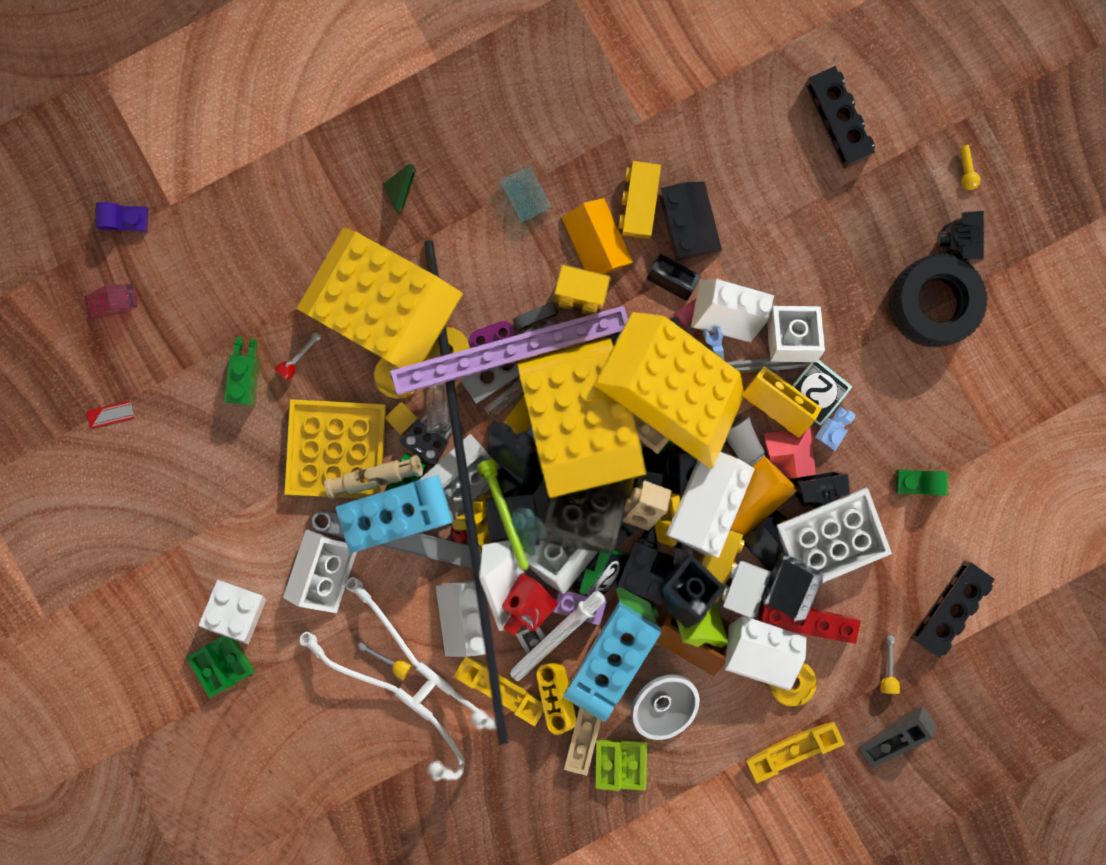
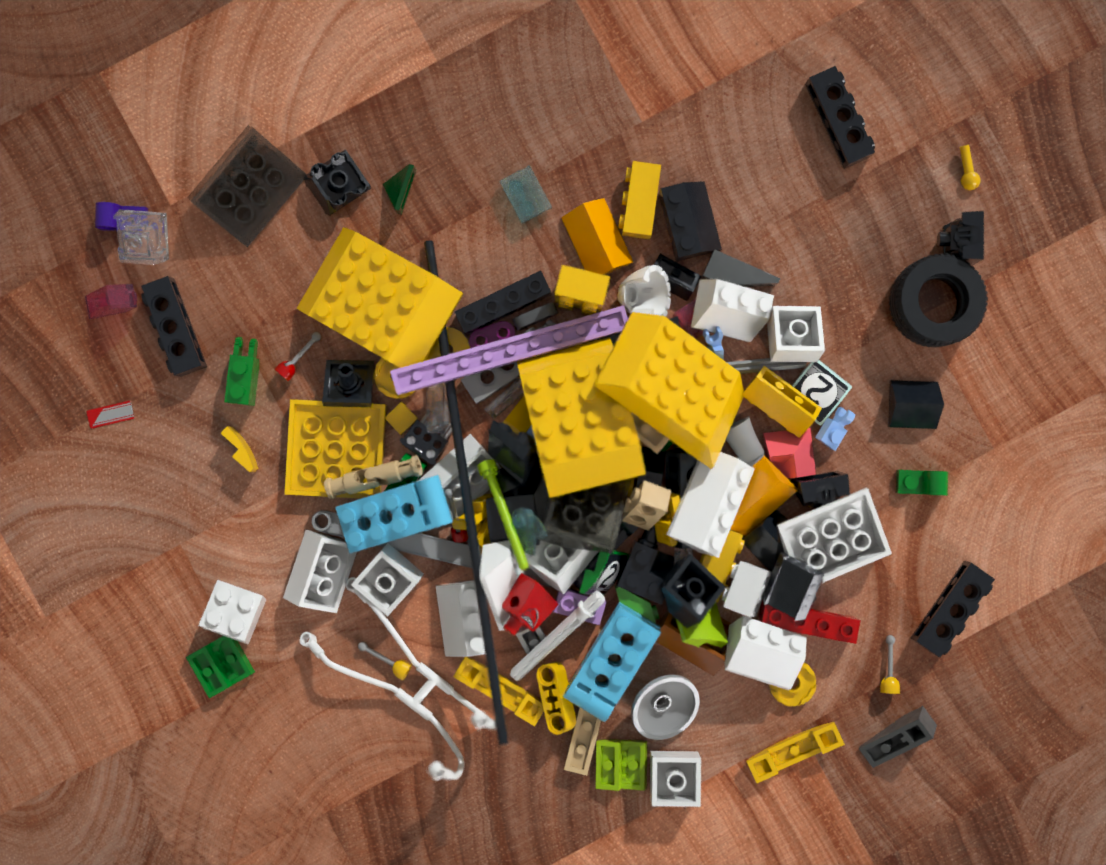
(142, 237): none -> clear brick
(152, 296): none -> black brick
(243, 454): none -> yellow slope
(247, 186): none -> clear smoke slope
(336, 182): none -> black slope
(350, 376): none -> black plate
(387, 579): none -> white brick
(503, 303): none -> black brick
(646, 291): none -> white hair
(675, 778): none -> white brick
(737, 272): none -> dark grey slope
(914, 404): none -> black slope

